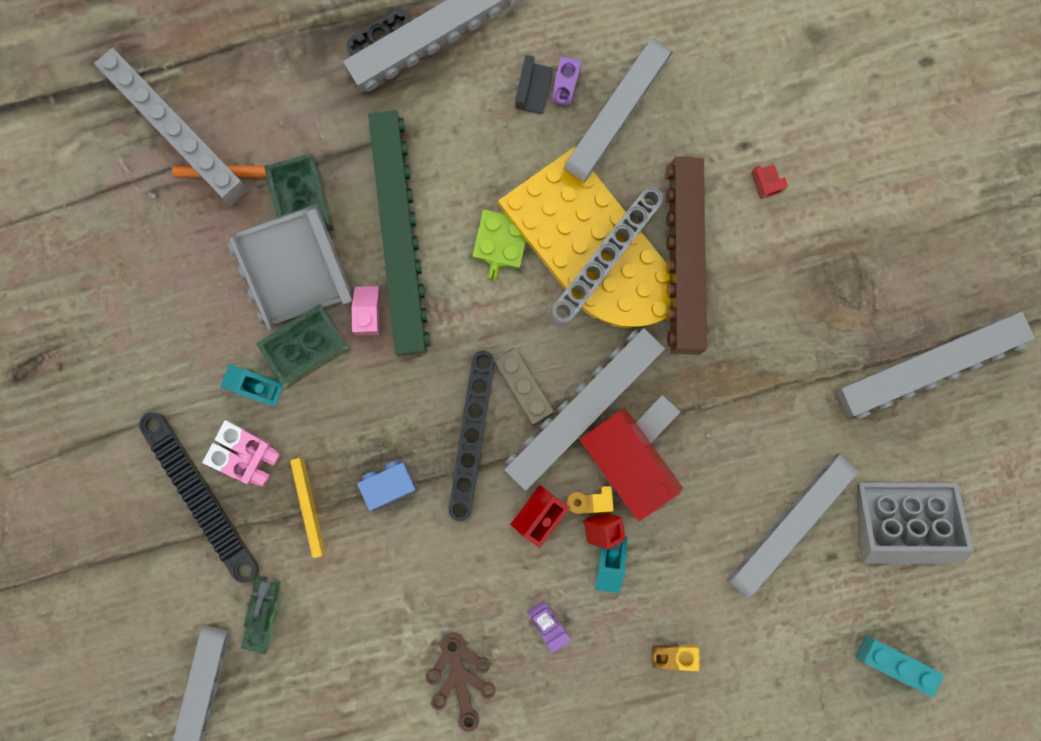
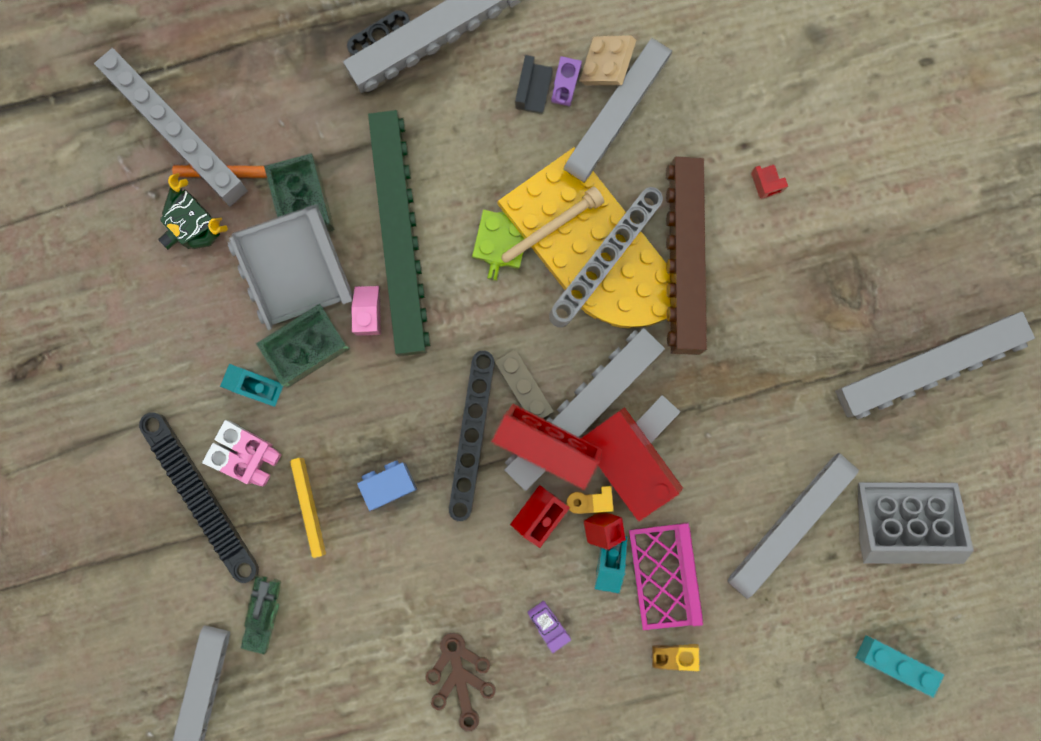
(187, 219): none -> dark green torso
(548, 446): none -> red brick
(590, 200): none -> tan piece
(607, 60): none -> tan plate
(688, 576): none -> dark pink fence

